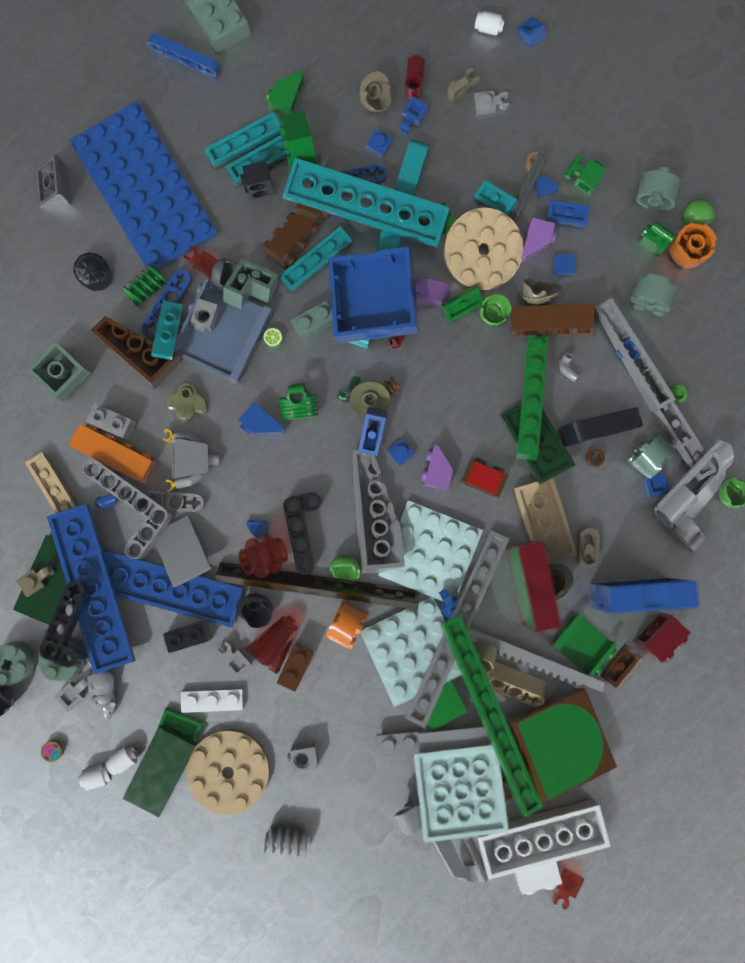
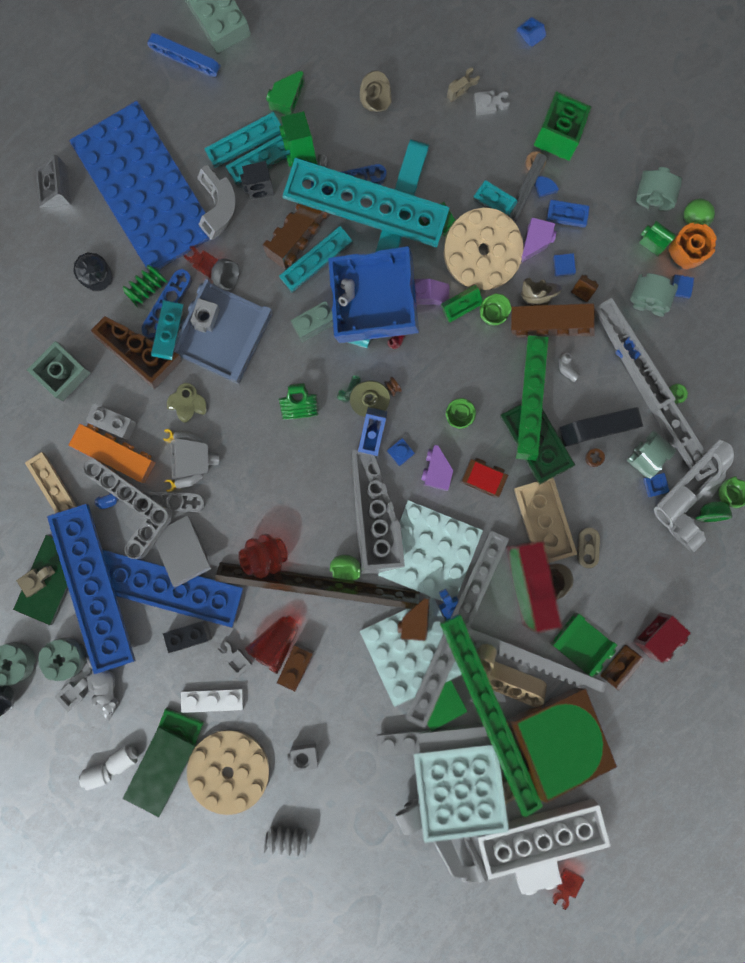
(52, 751): tile -> none
(69, 622): black beam -> none
(218, 218): none -> light grey arch
(249, 280): sand green brick -> none
(255, 610): black piece -> none
(258, 528): blue tile -> none
(259, 422): blue slope -> none
(272, 337): tile -> none
(303, 534): black beam -> none
(346, 624): orange brick -> none
(349, 287): none -> light grey arm
(379, 143): blue plate -> none
(413, 113): blue plate -> none
(414, 76): dark red piece -> none
(415, 622): none -> reddish brown slope
(460, 413): none -> bright green hair
(489, 23): white brick -> none
(562, 126): none -> green slope
(585, 288): none -> reddish brown tile
(587, 176): green brick -> none
(644, 595): blue tile -> none
(685, 285): none -> blue tile
(714, 512): none -> green cap

